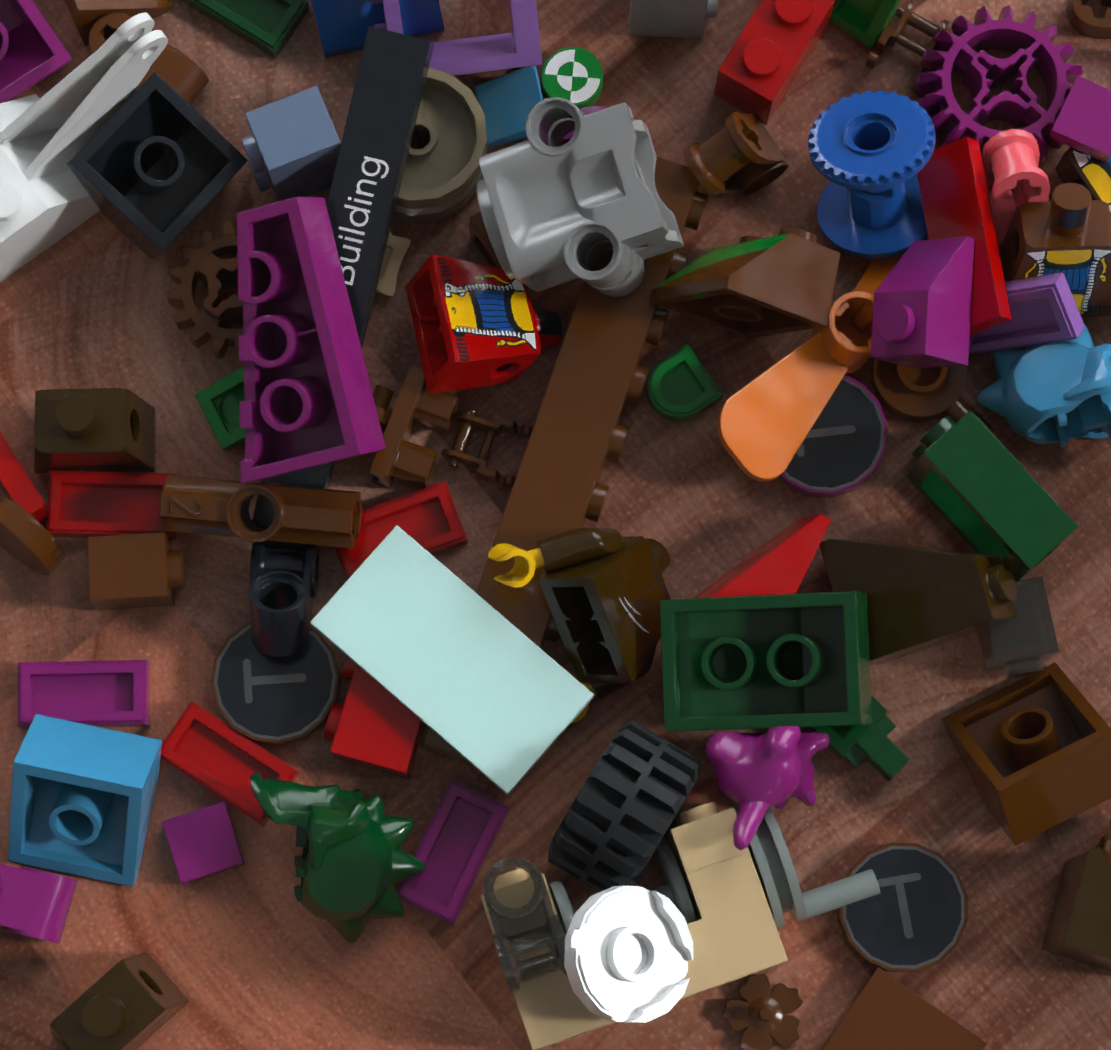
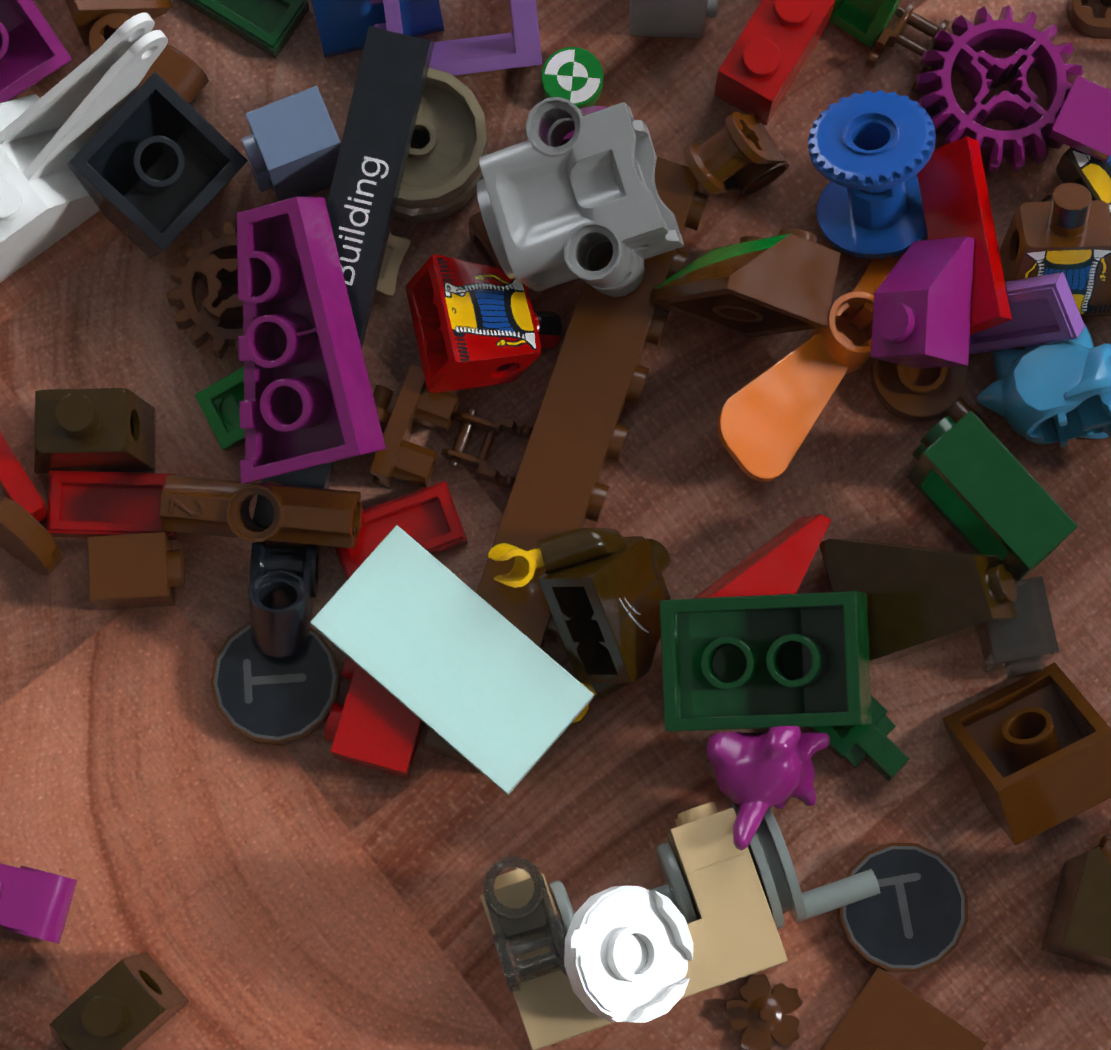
(83, 799): dark azure slope -> none
(85, 692): magenta tile -> none
(203, 843): magenta tile -> none
(222, 760): red tile -> none
(347, 854): dark green head -> none
(453, 851): magenta tile -> none
(508, 103): dark azure slope -> none
(623, 809): black tyre -> none
(681, 387): green tile -> none
(841, 445): black tile -> none
(1012, 176): coral piece -> none

